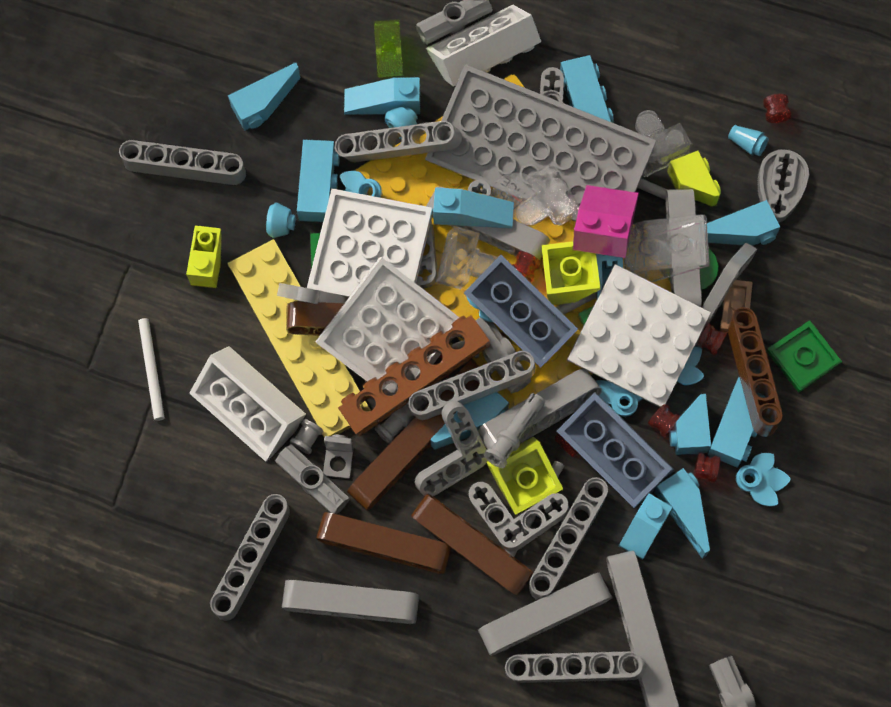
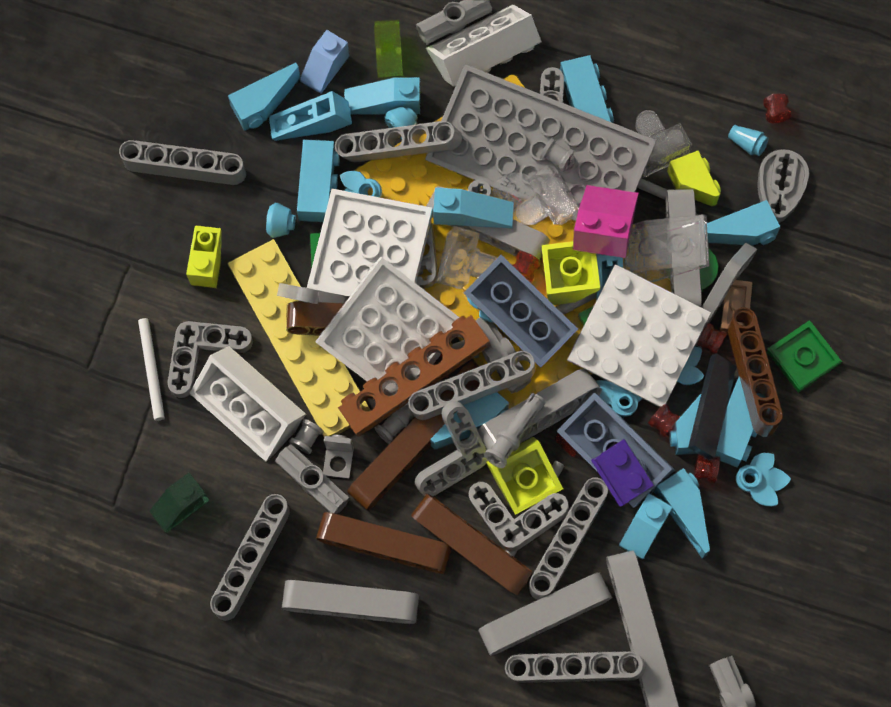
(178, 502): none -> clear green slope
(199, 341): none -> light grey beam
(311, 117): none -> medium azure slope
(325, 61): none -> light blue slope
(557, 154): none -> light grey bush
(622, 473): none -> dark purple plate
(712, 407): none -> black tile

